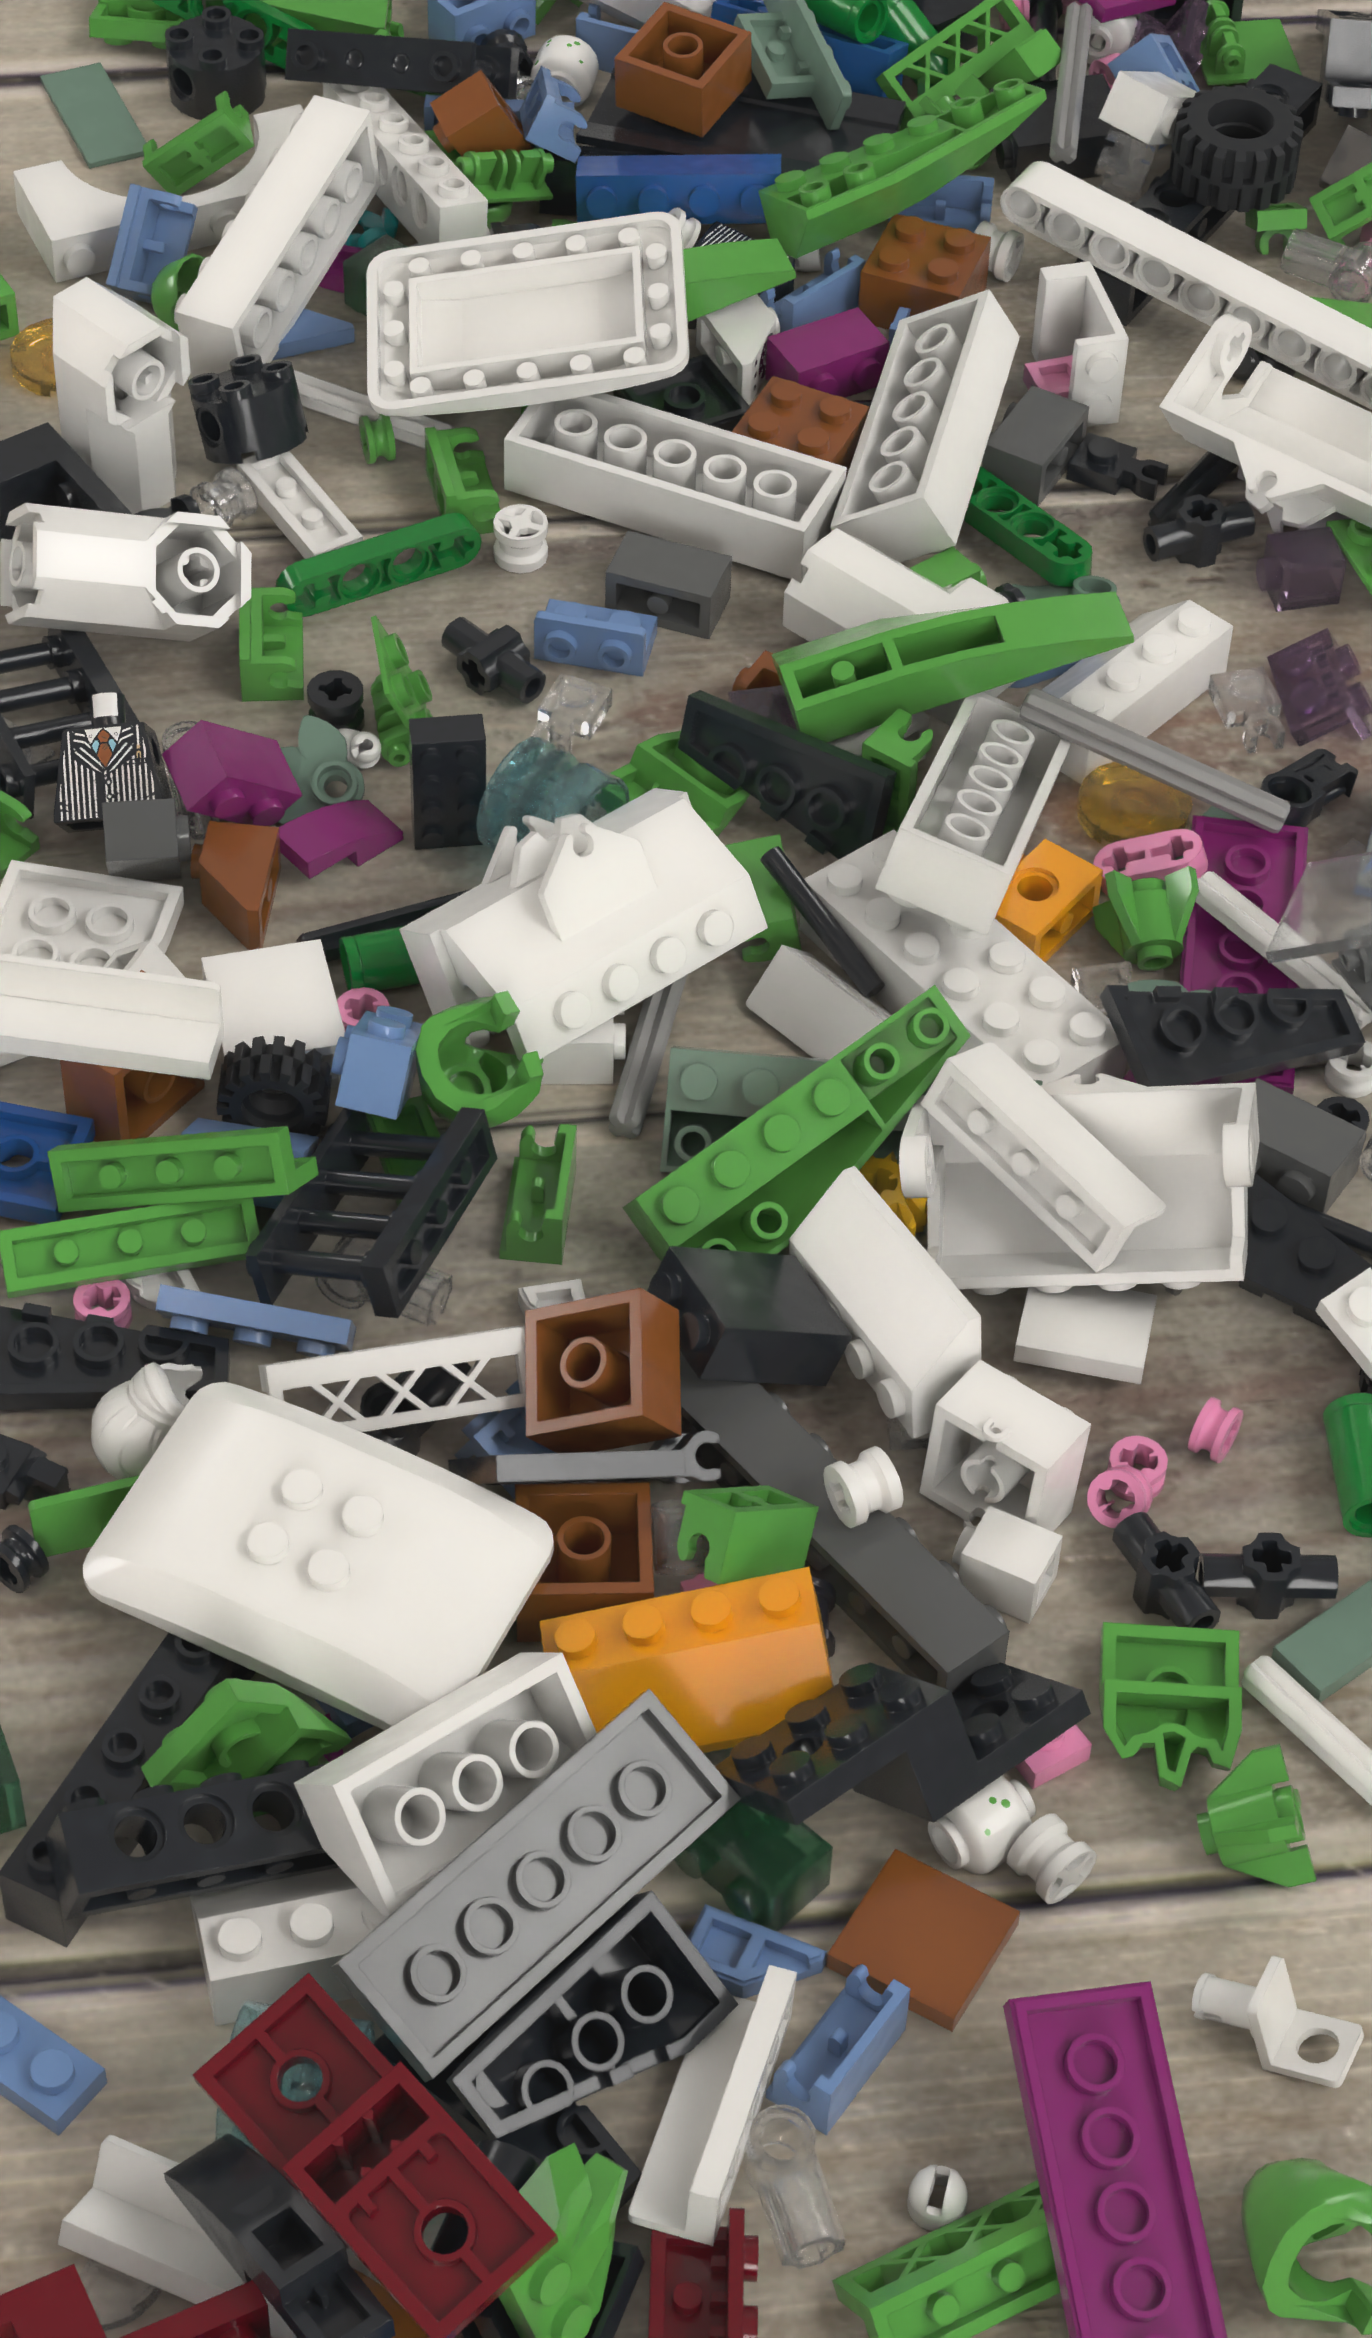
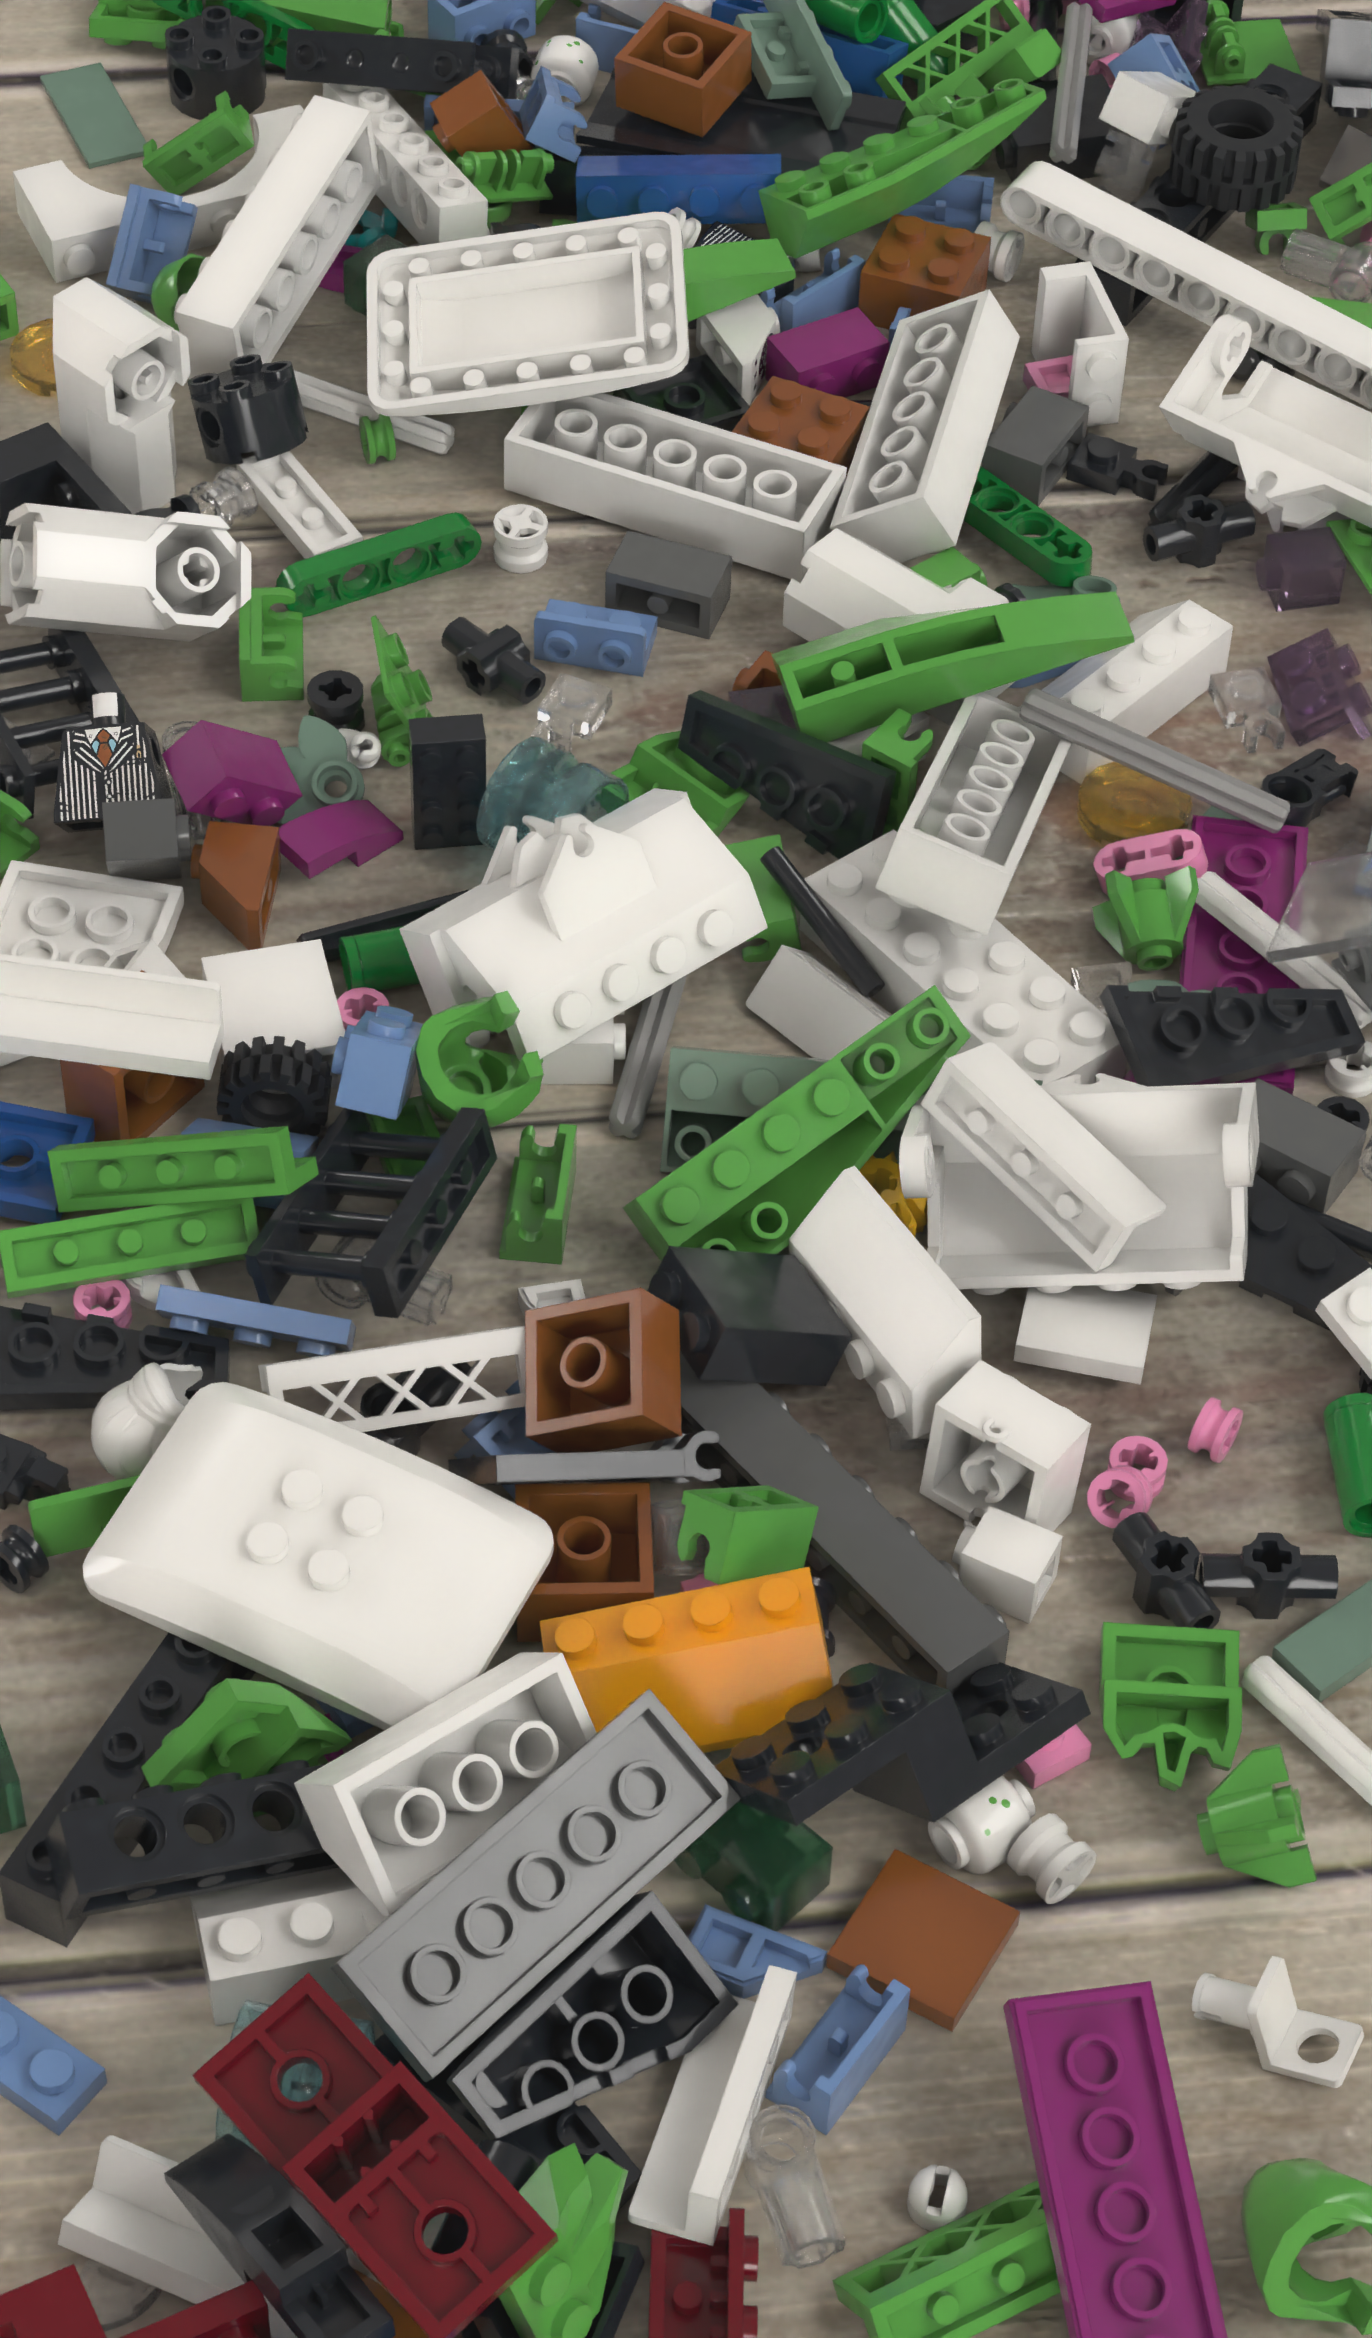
(313, 333): medium blue tile -> none
(460, 478): bright green hinge -> none
(863, 1487): white wheel -> none
(1049, 898): light orange brick -> none

